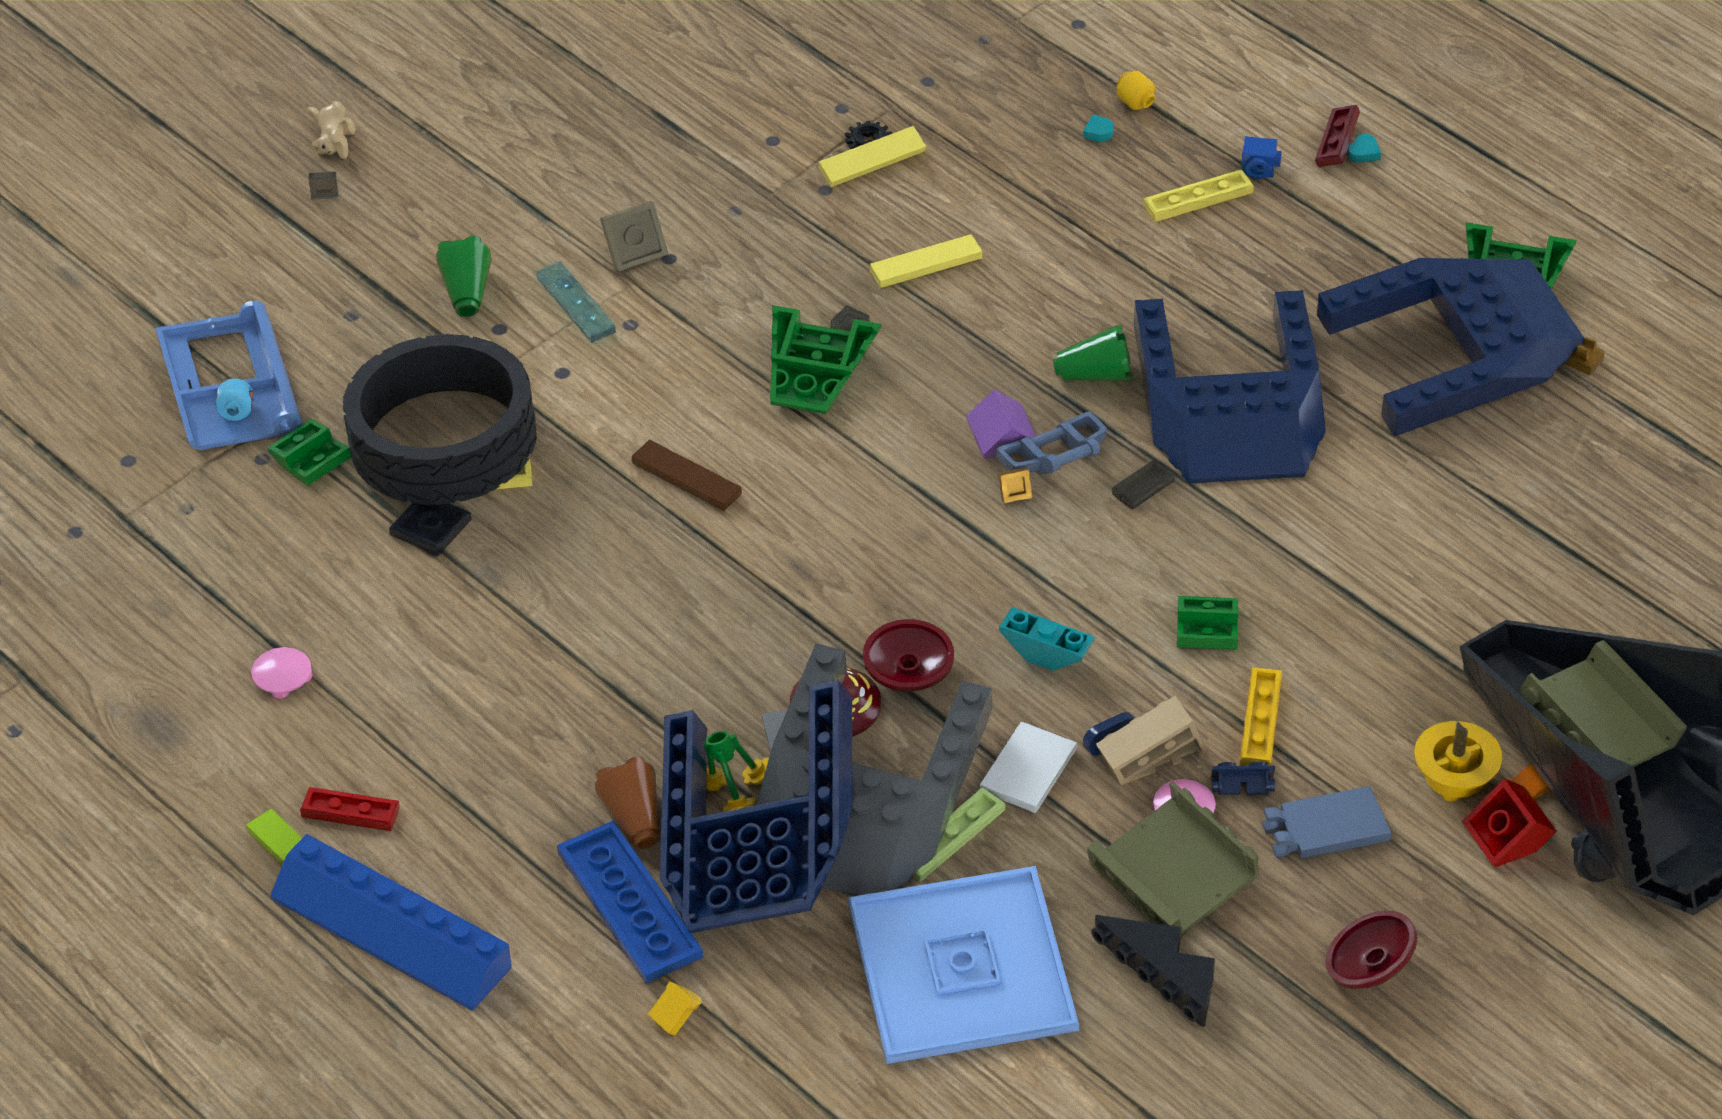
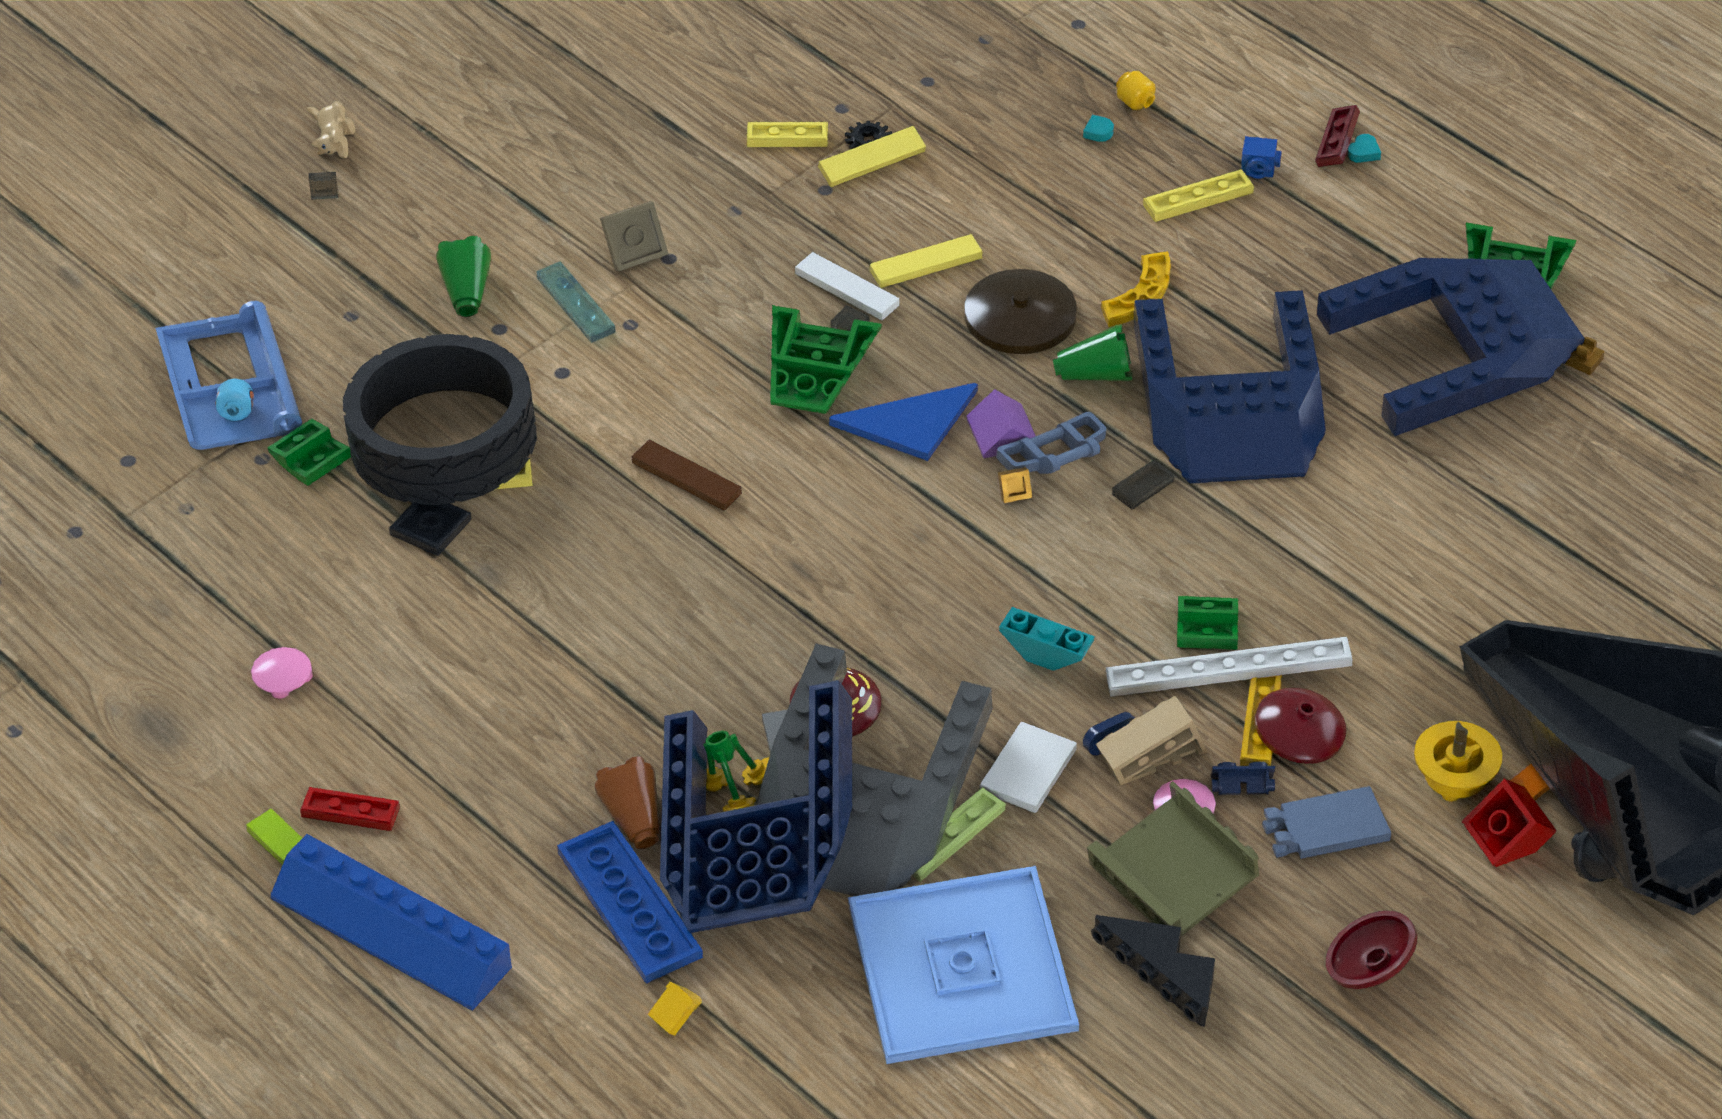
(787, 134): none -> light yellow tile
(847, 286): none -> white tile
(908, 655): dark red dish -> none
(909, 424): none -> blue tile
(1020, 311): none -> dark brown dish
(1151, 285): none -> yellow tile
(1228, 666): none -> white tile
(1300, 725): none -> dark red dish
(1606, 707): olive panel -> none

